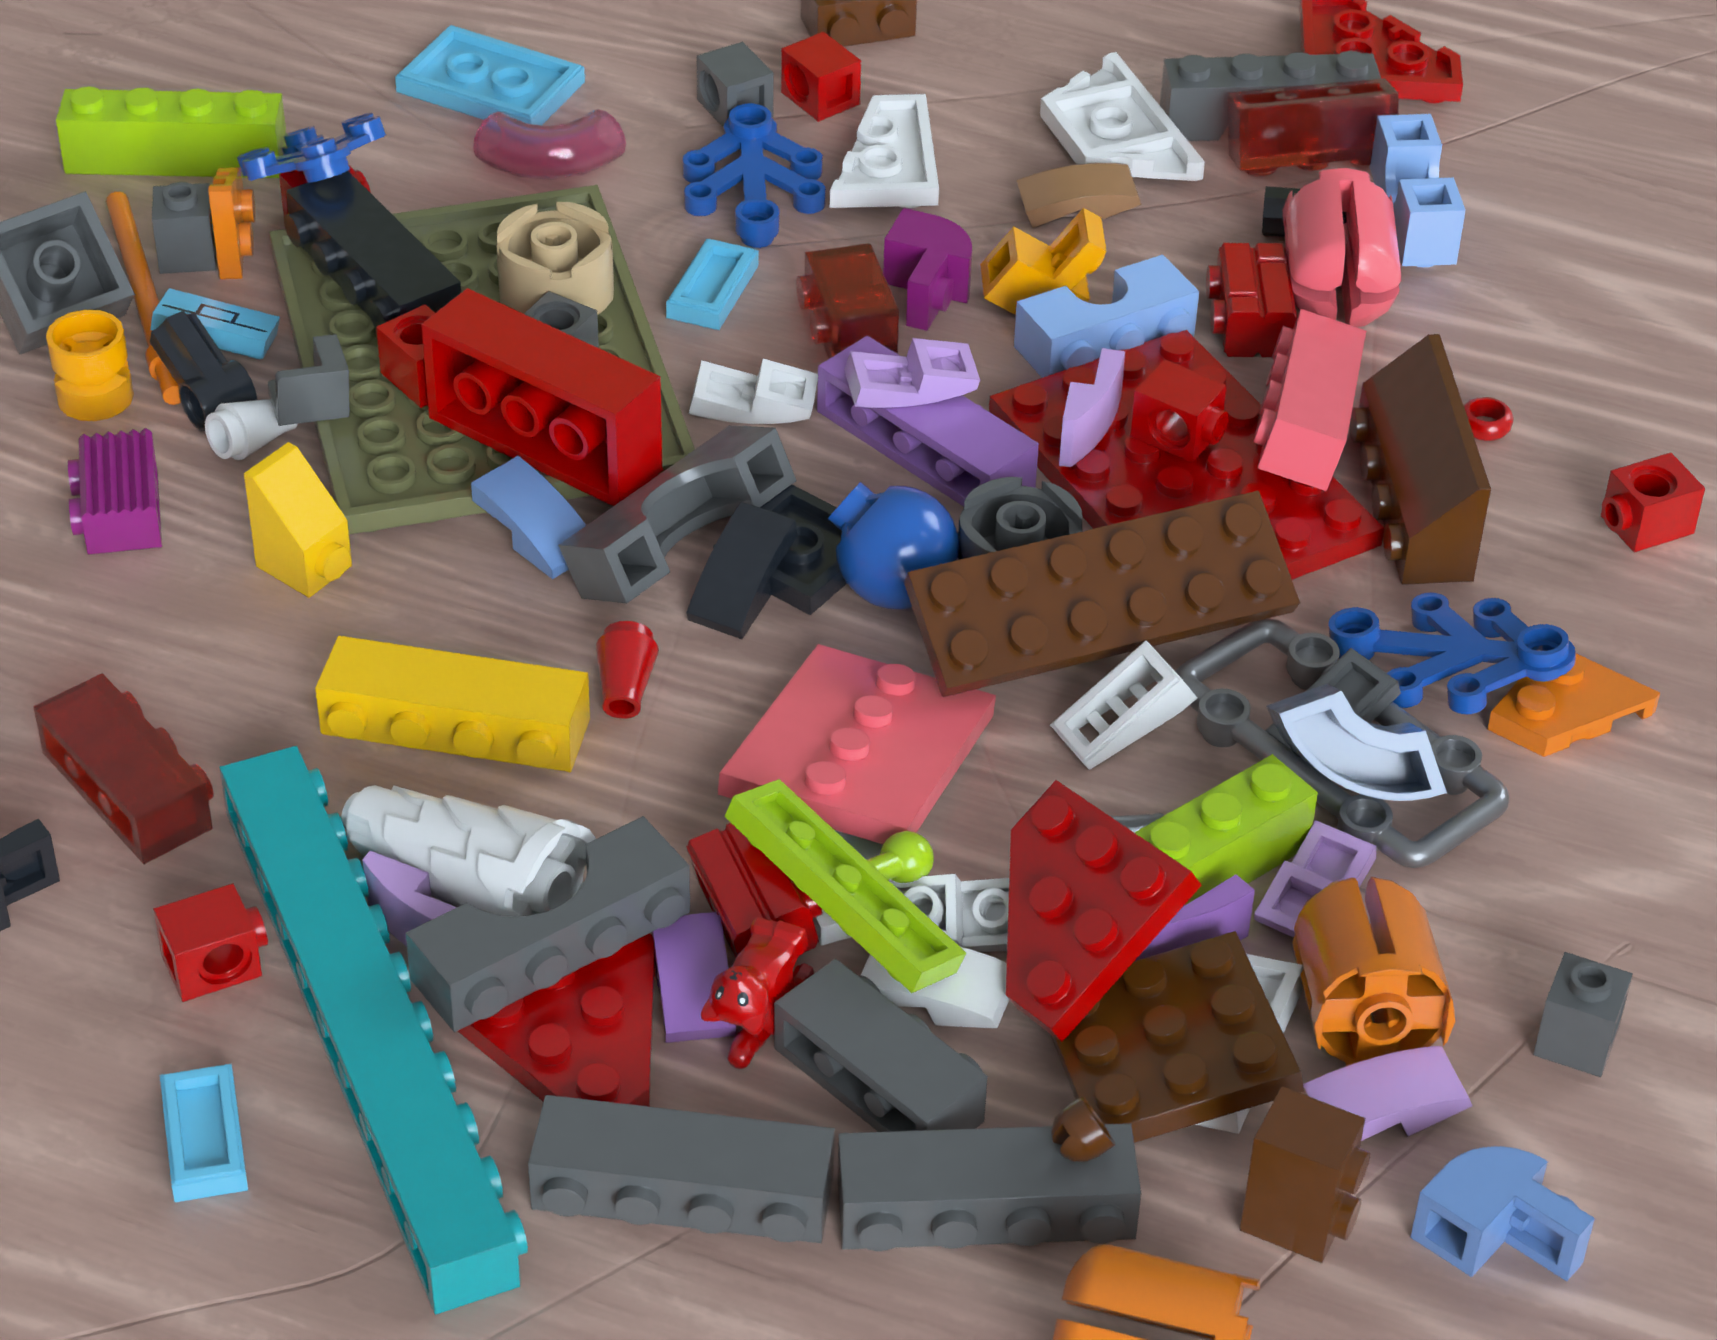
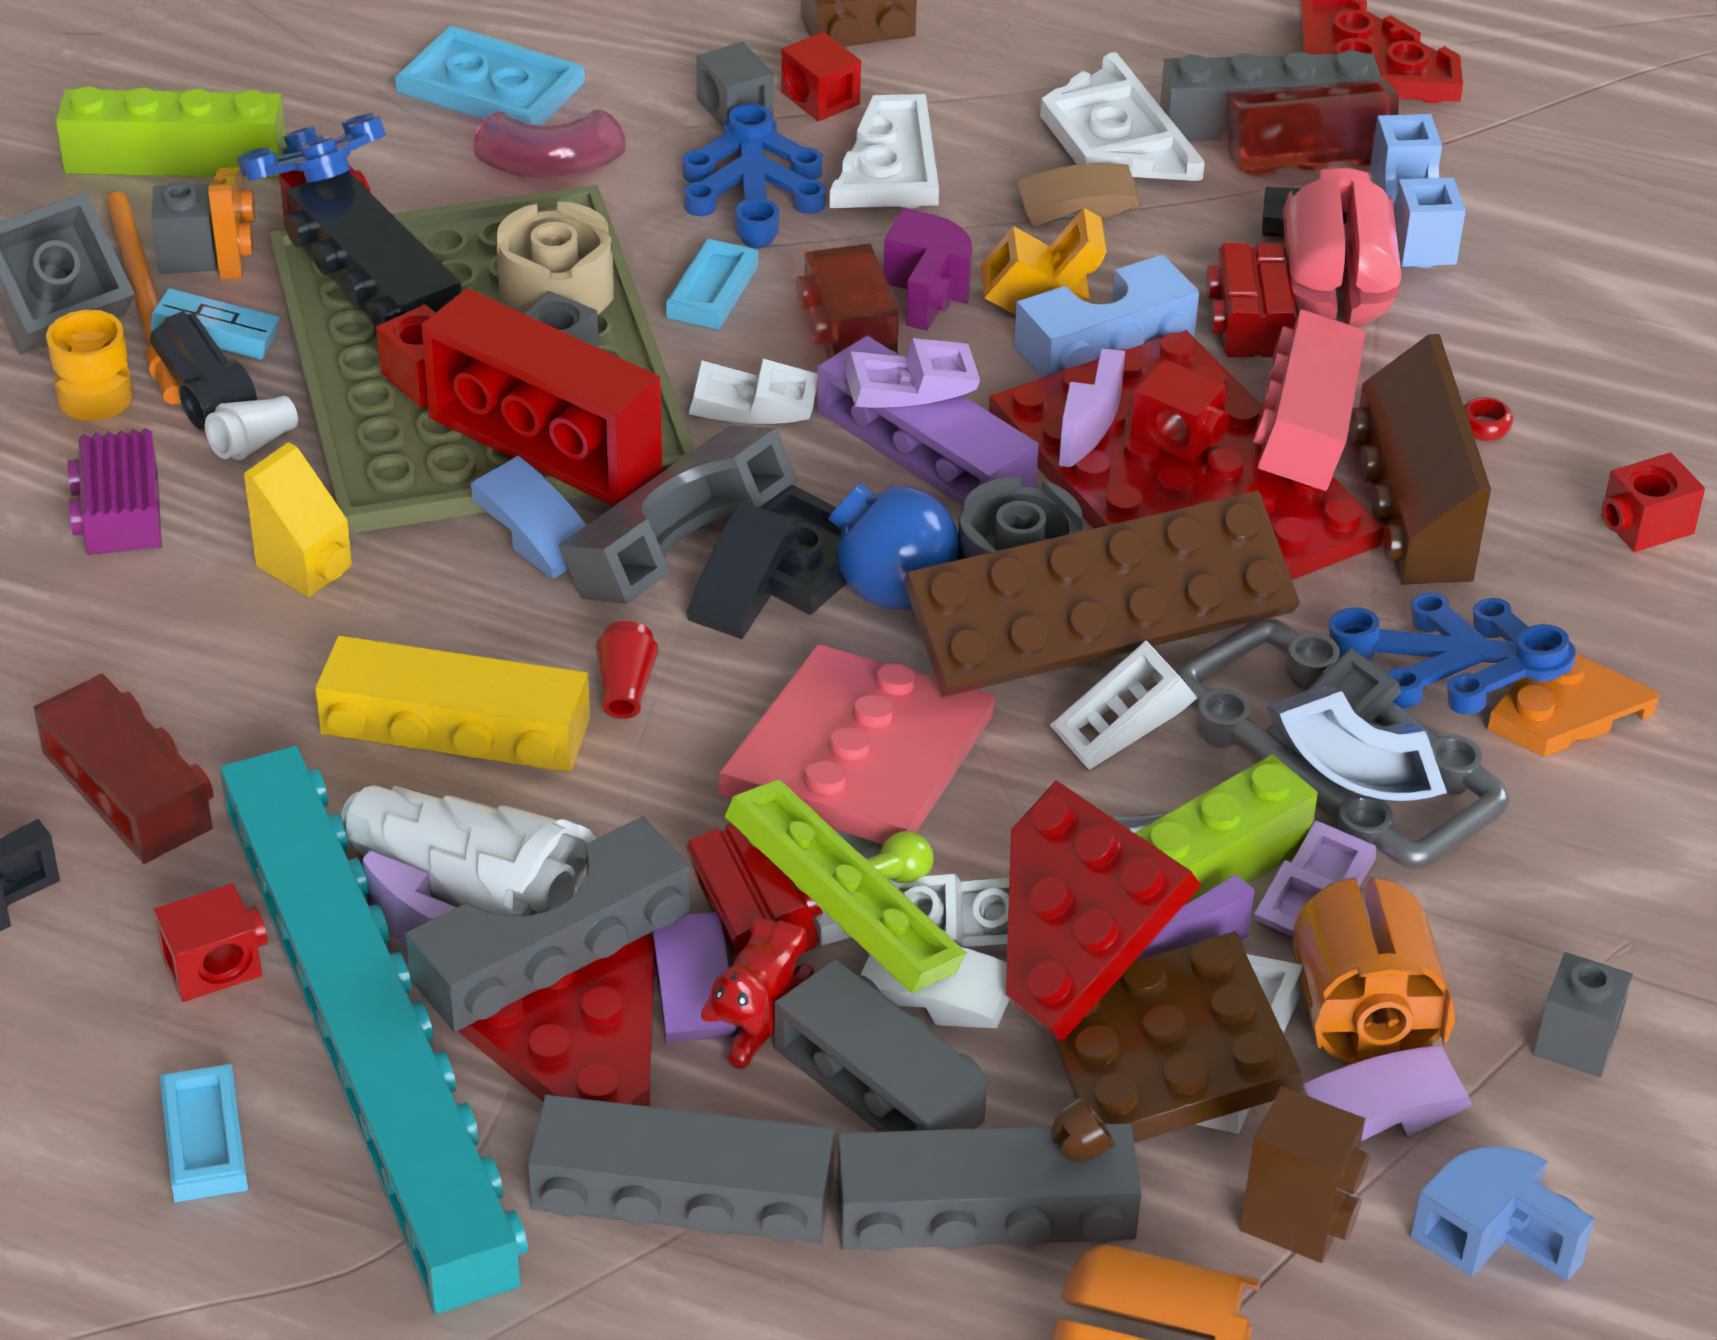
(314, 391): dark grey panel -> none

